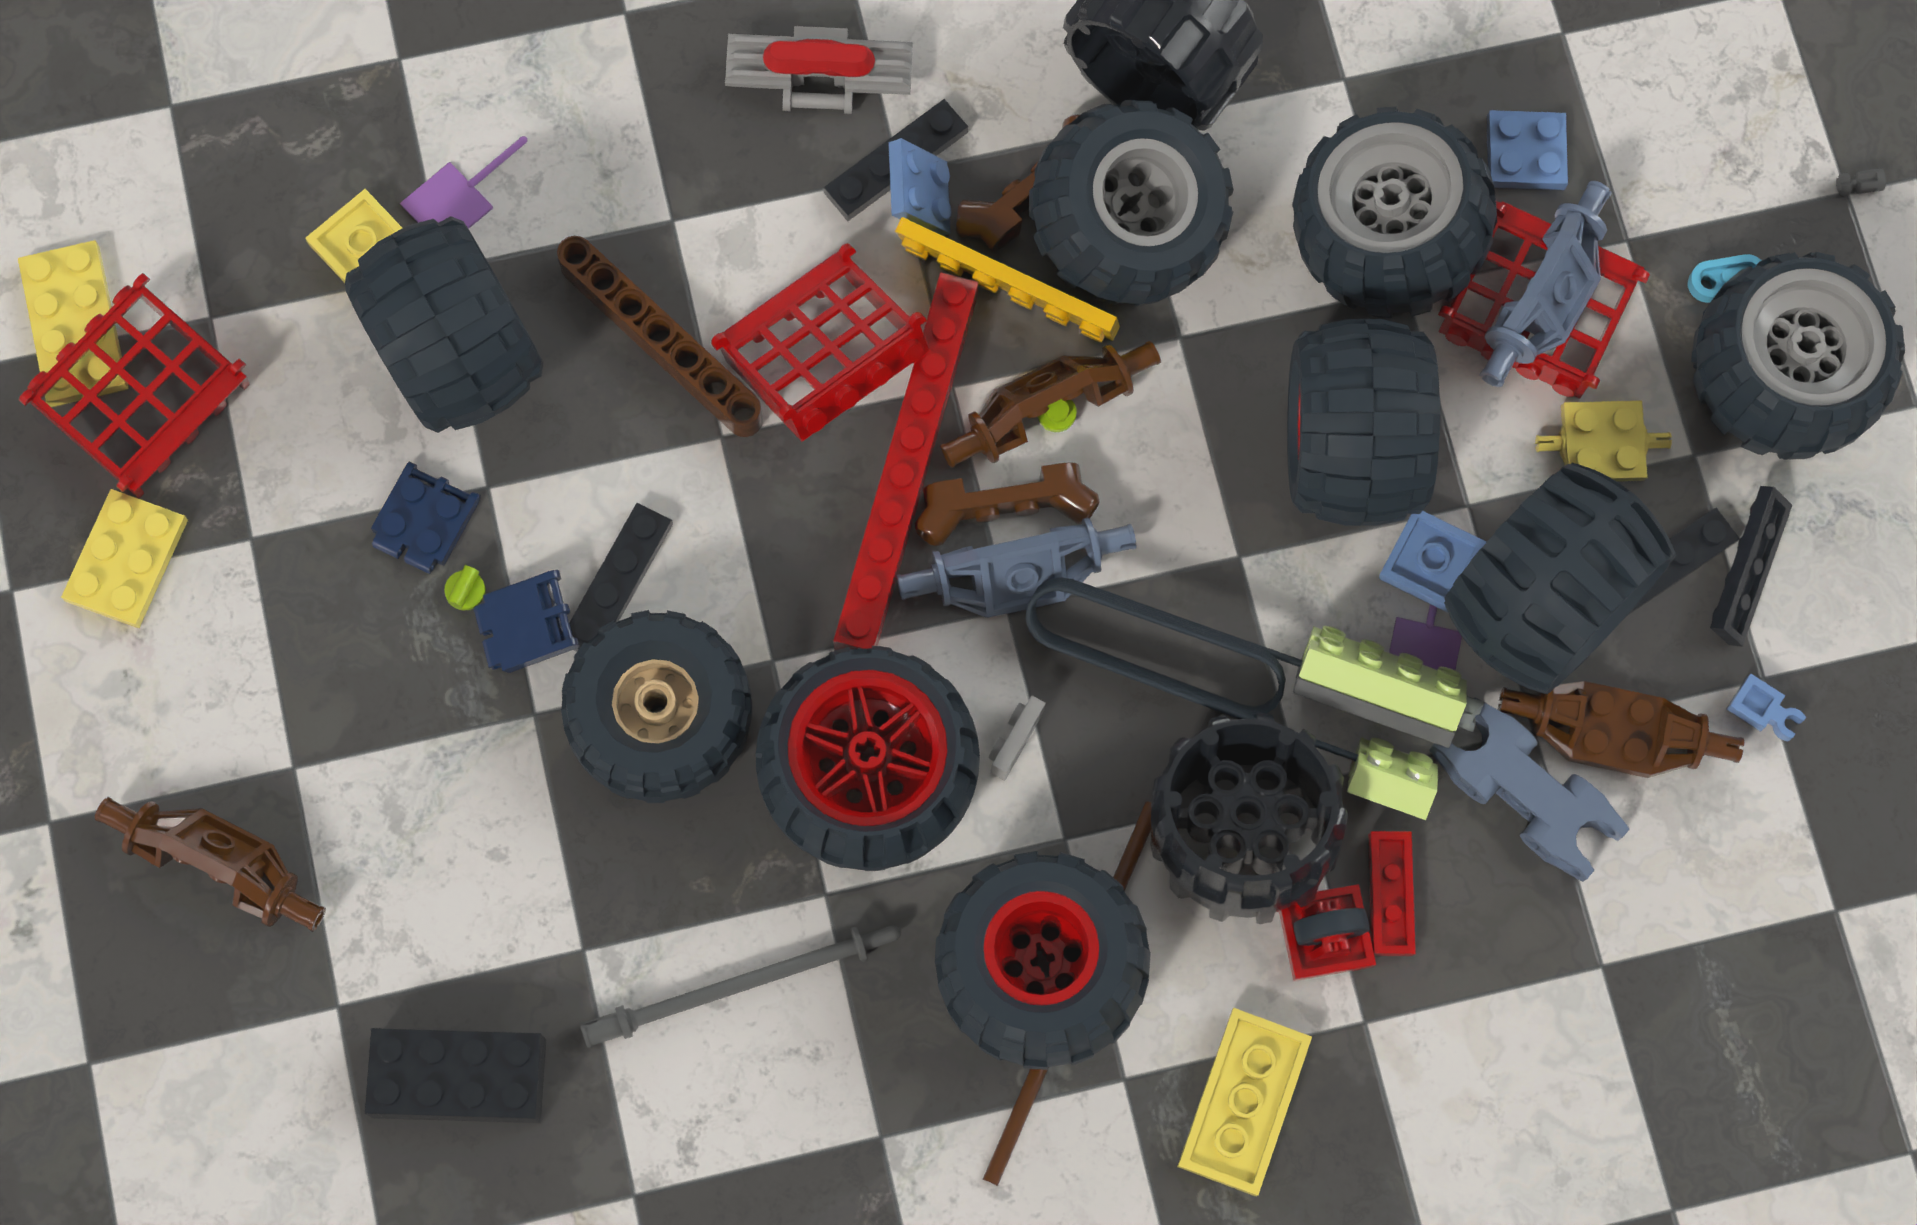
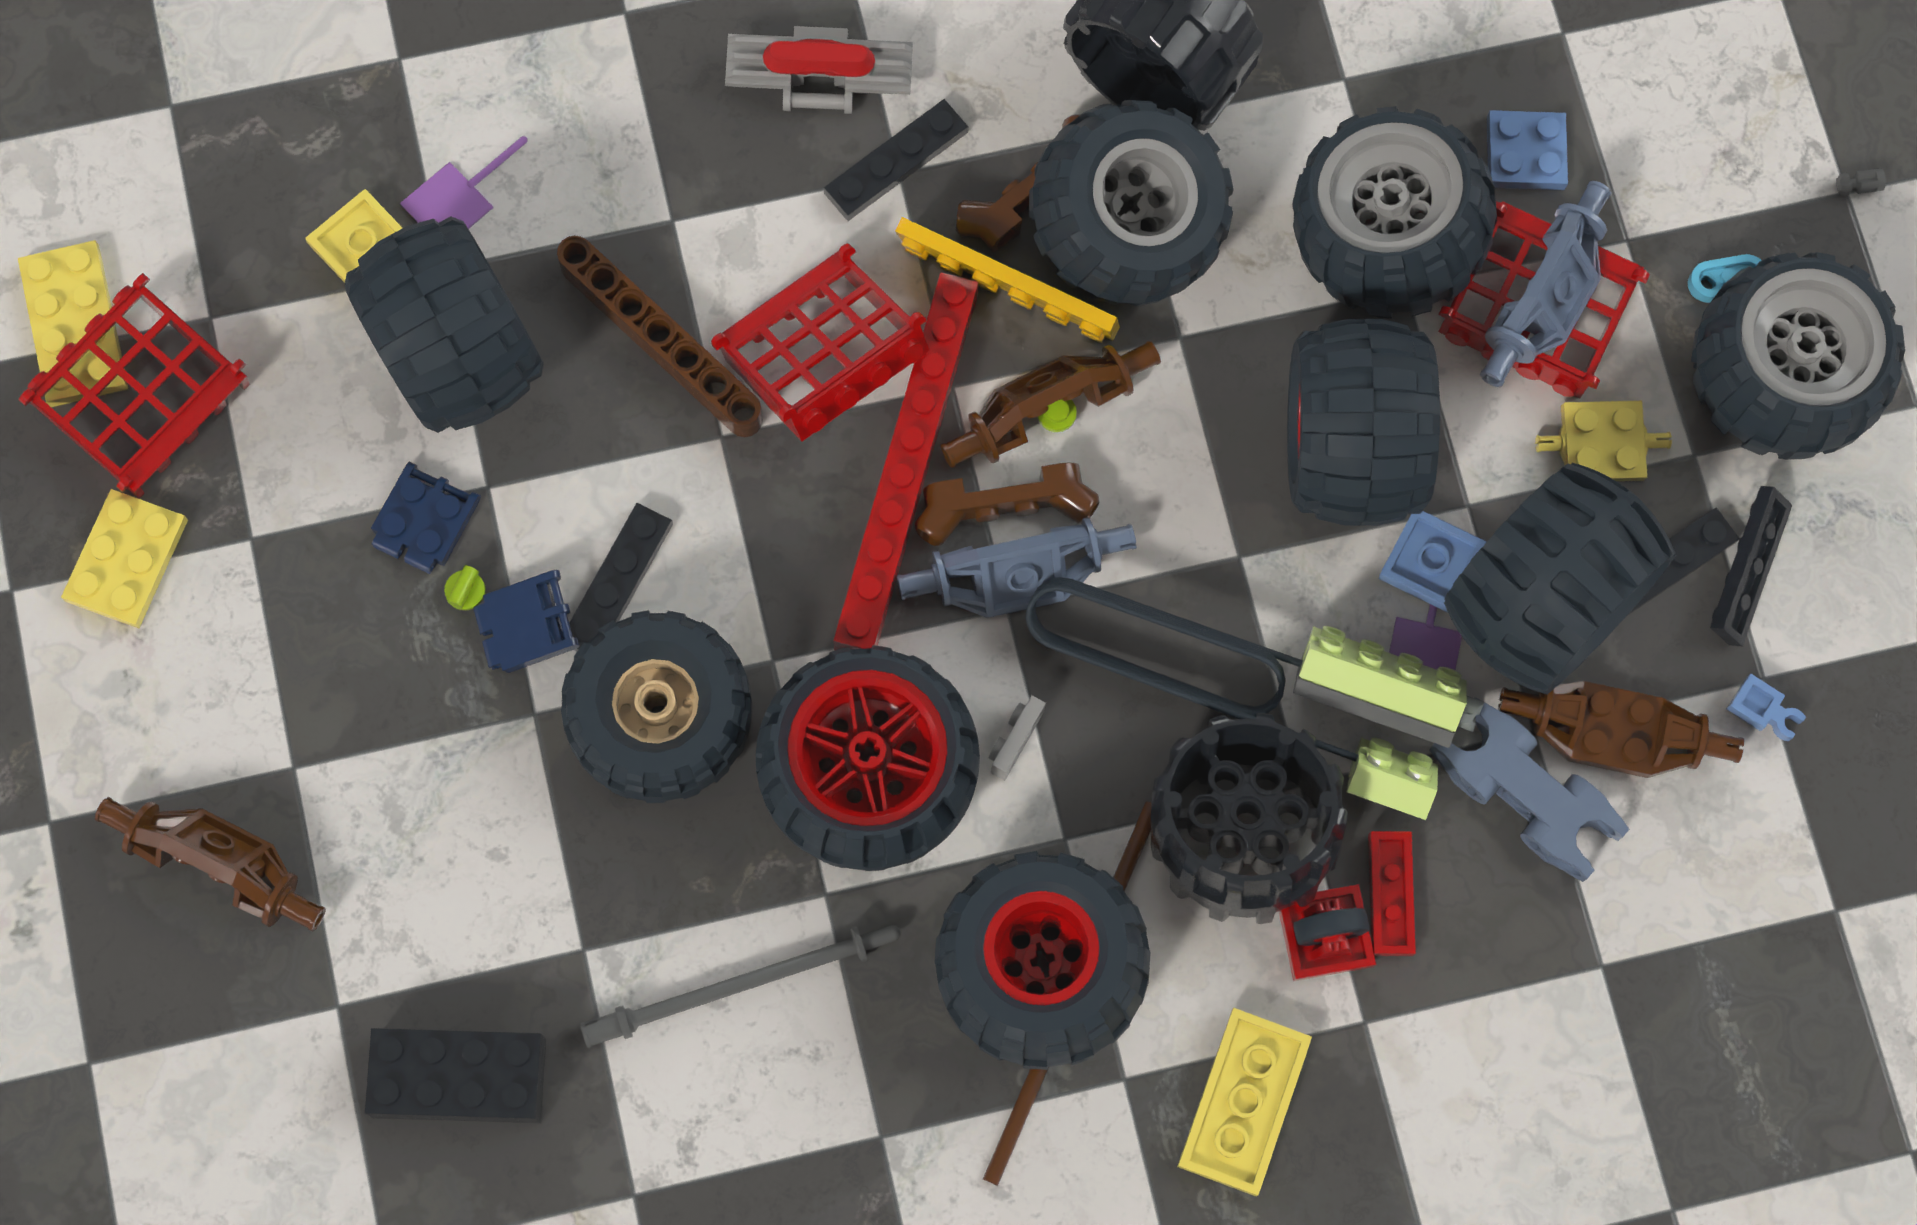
(919, 186): medium blue plate -> none

